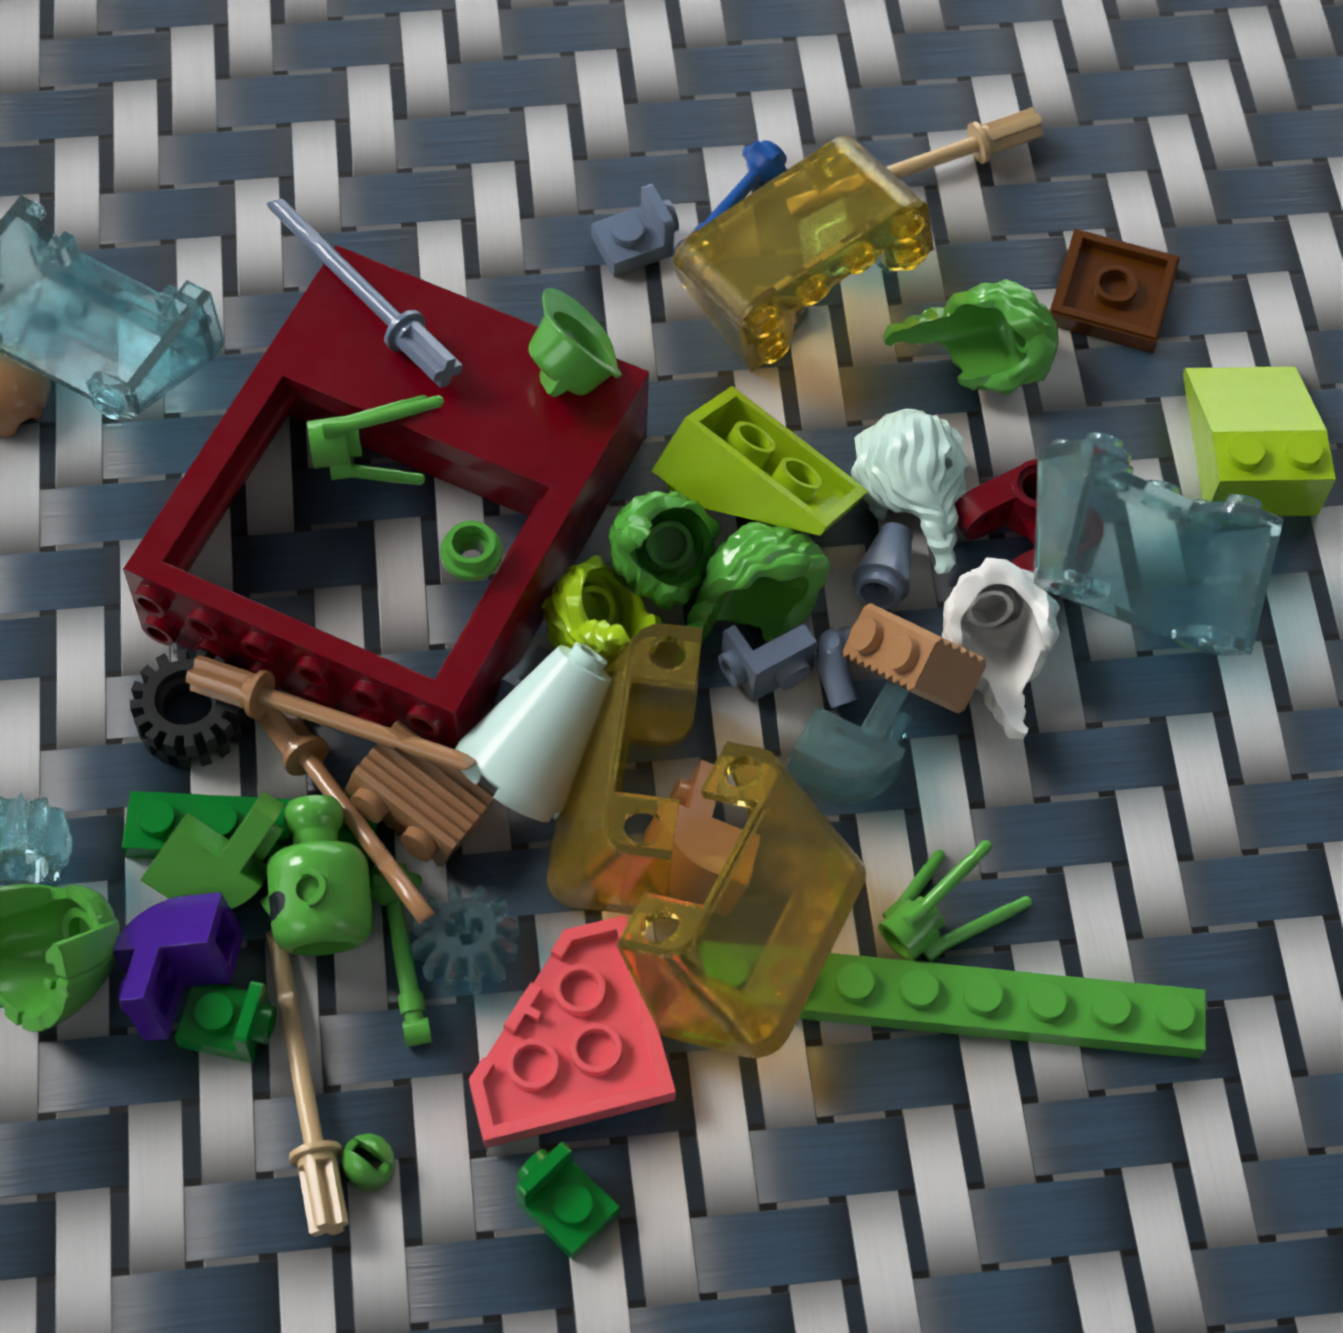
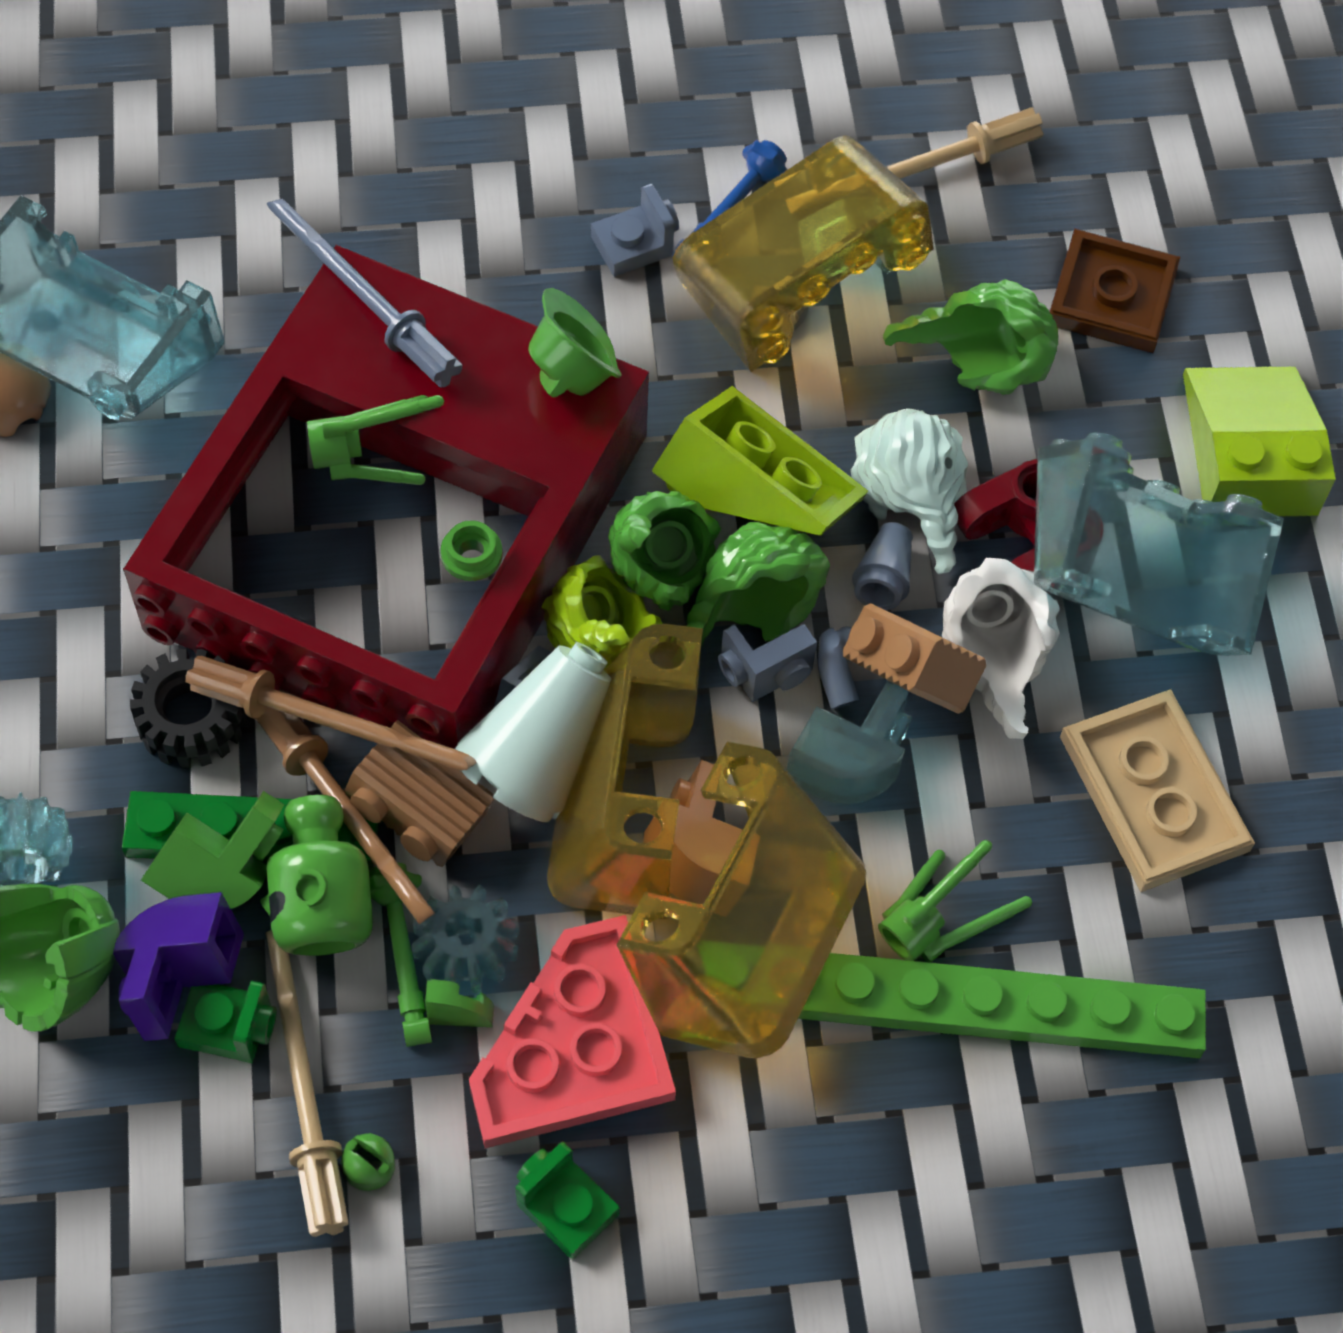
(449, 1008): none -> bright green tile
(1156, 790): none -> tan tile

